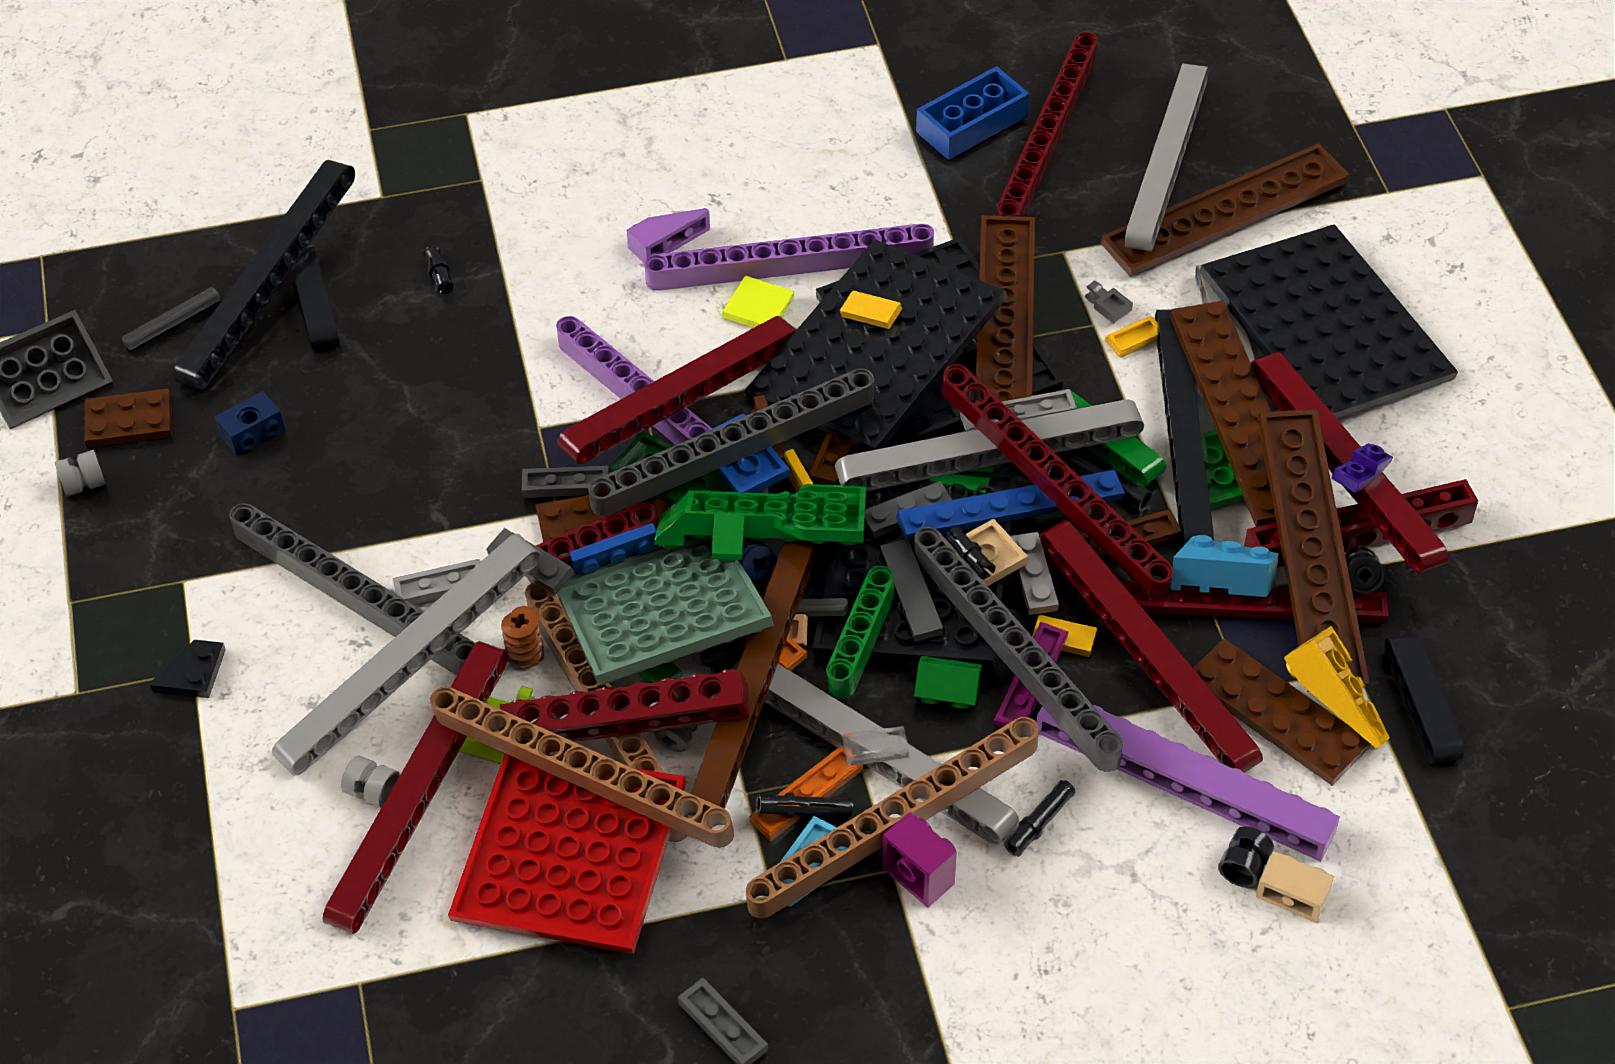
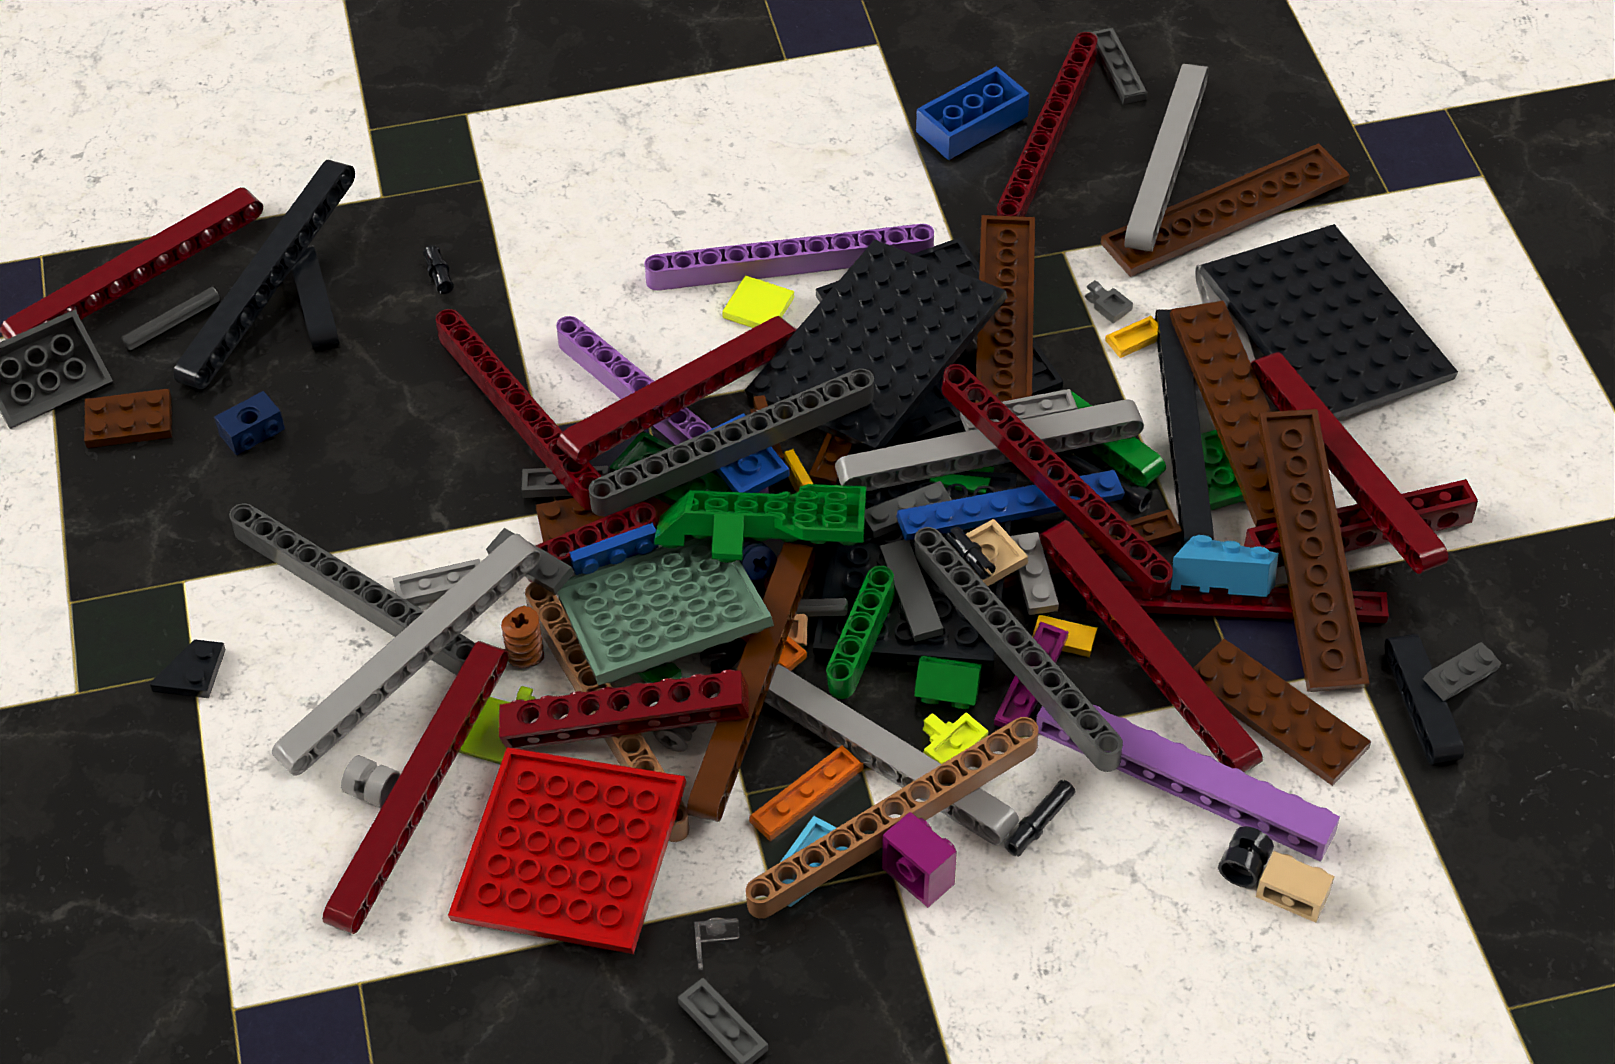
(79, 473): light grey wheel -> none
(141, 262): none -> dark red beam
(514, 403): none -> dark red beam
(590, 775): medium nougat beam -> none
(666, 232): medium lavender slope -> none
(714, 930): none -> clear bracket
(768, 805): black pin -> none
(870, 309): yellow tile -> none
(875, 745): clear tile -> none
(951, 738): none -> neon yellow hinge
(1119, 67): none -> dark grey tile
(1325, 673): yellow wedge -> none
(1363, 467): dark purple slope -> none
(1364, 570): black wheel -> none
(1462, 671): none -> dark grey plate

